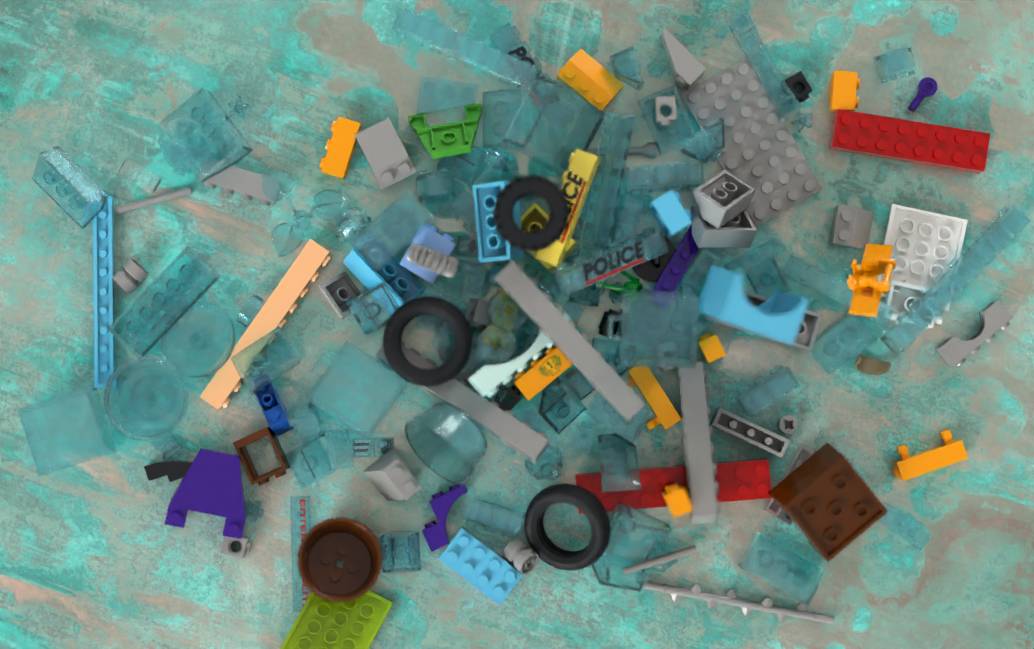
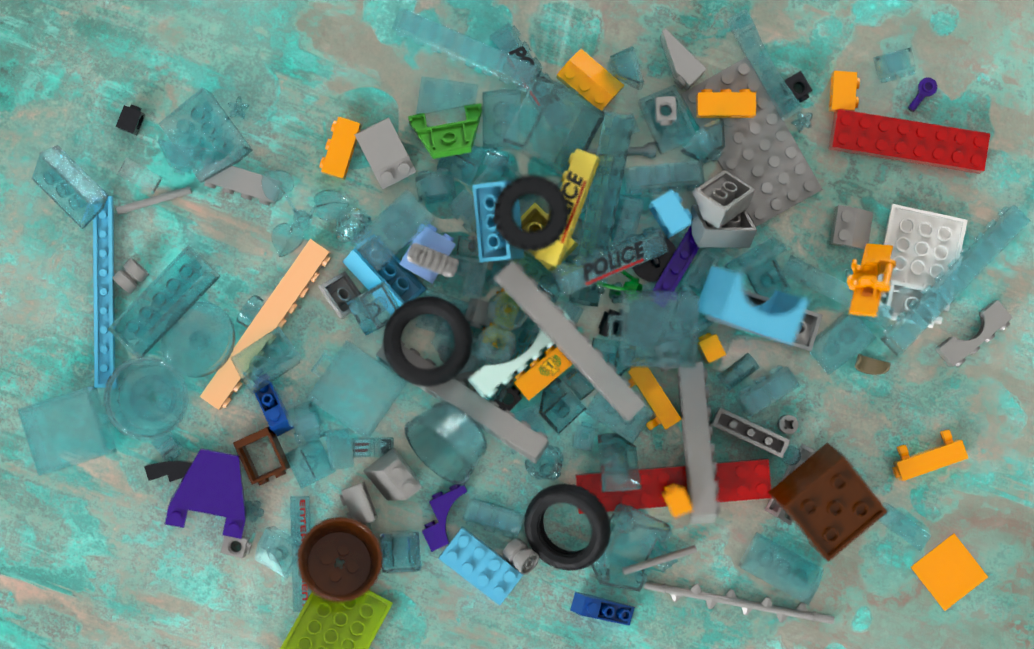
(130, 119): none -> black brick
(277, 551): none -> clear light blue slope
(359, 503): none -> light grey slope
(602, 608): none -> blue slope
(726, 104): none -> light orange brick
(738, 371): none -> clear light blue brick
(791, 456): none -> clear light blue tile
(949, 572): none -> light orange sticker

